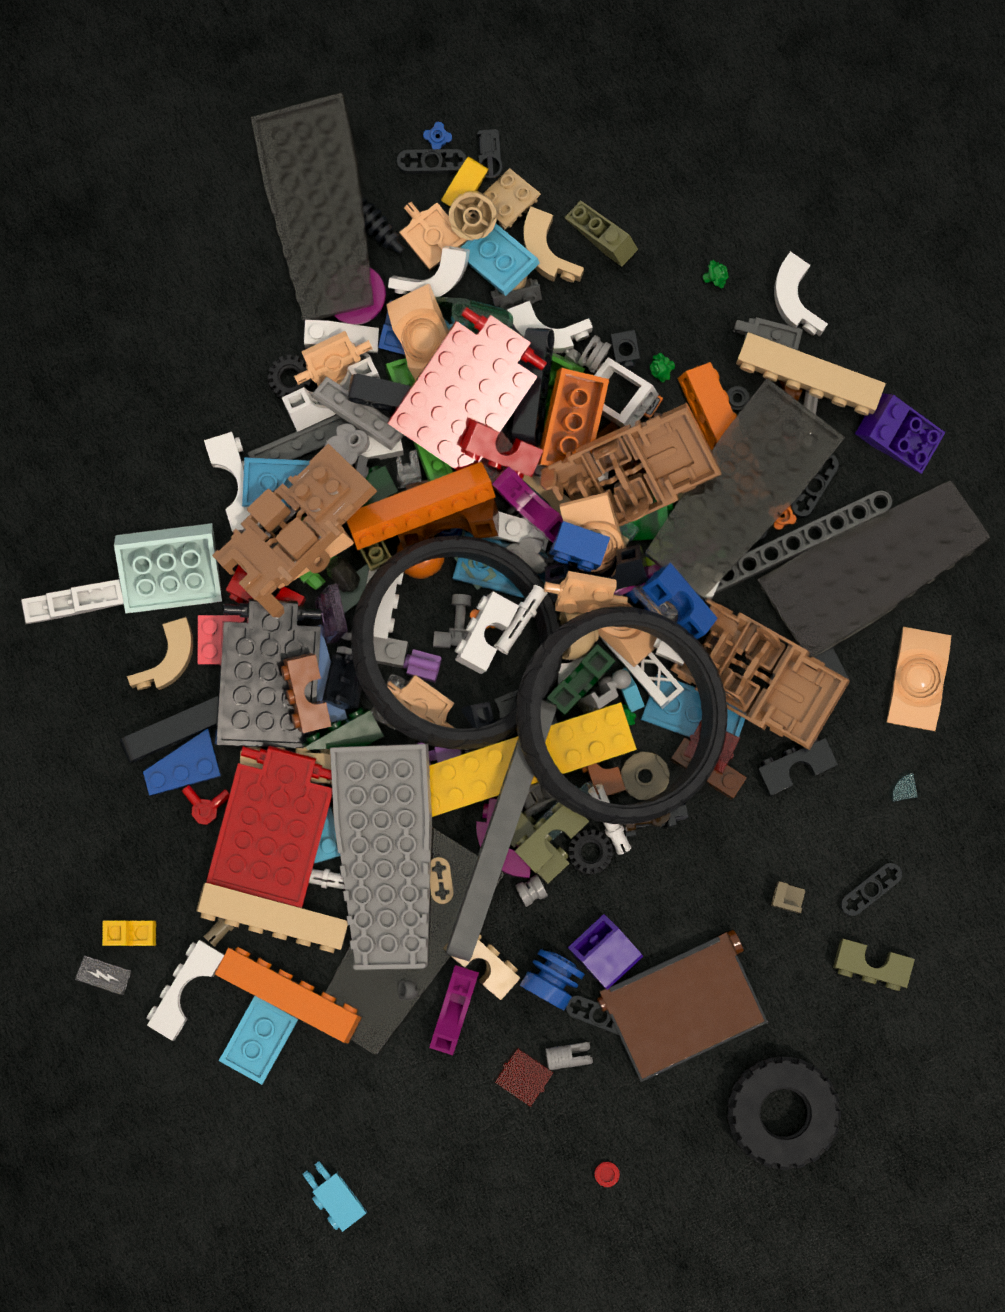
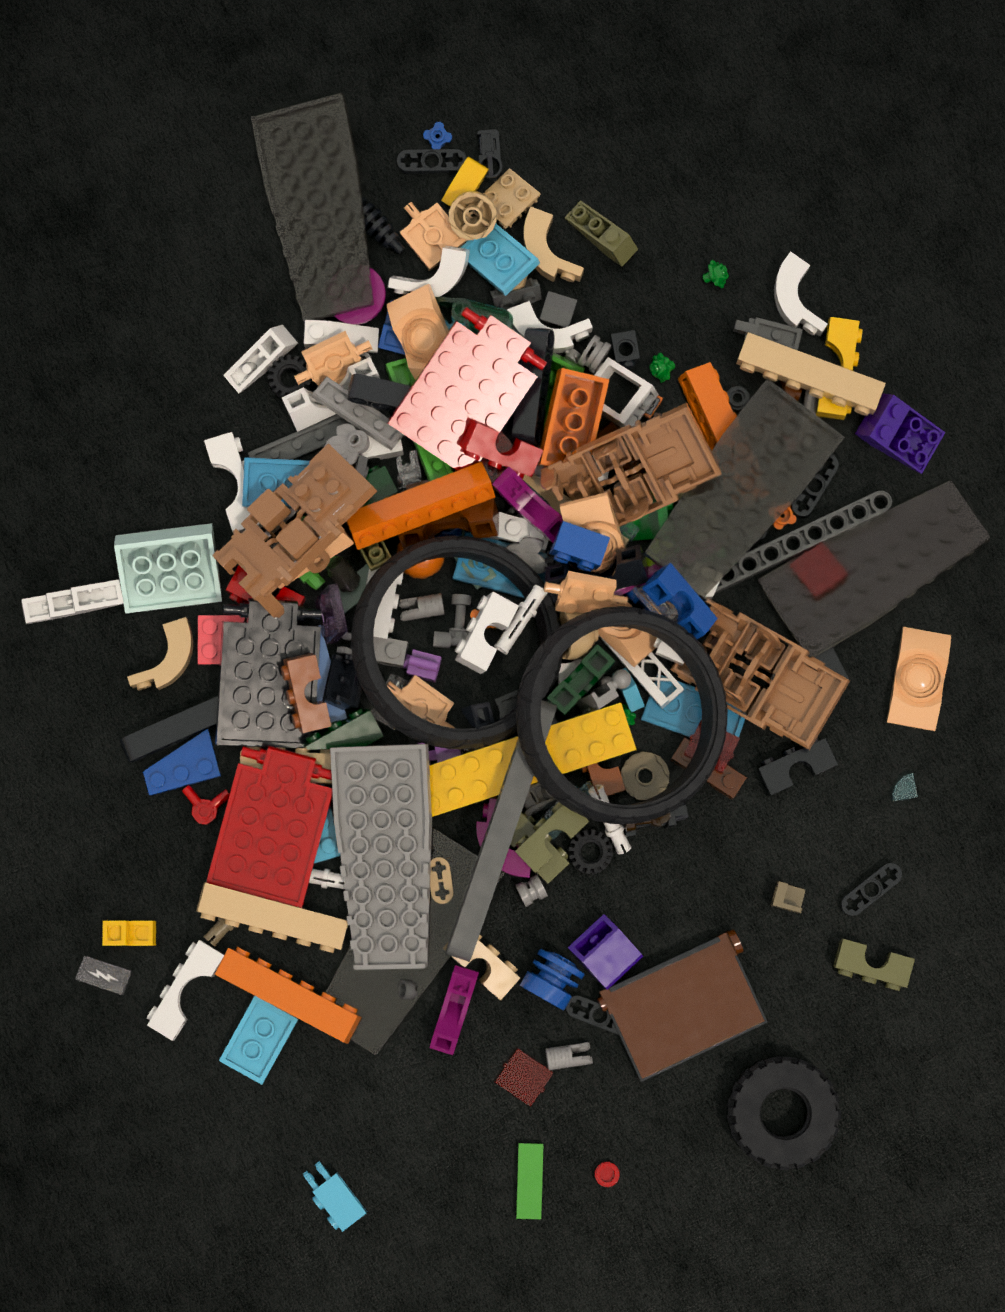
(259, 357): none -> white slope
(427, 607): none -> light grey hinge
(529, 1181): none -> bright green tile
(558, 309): none -> dark grey piece
(818, 570): none -> clear red piece
(842, 339): none -> yellow arch

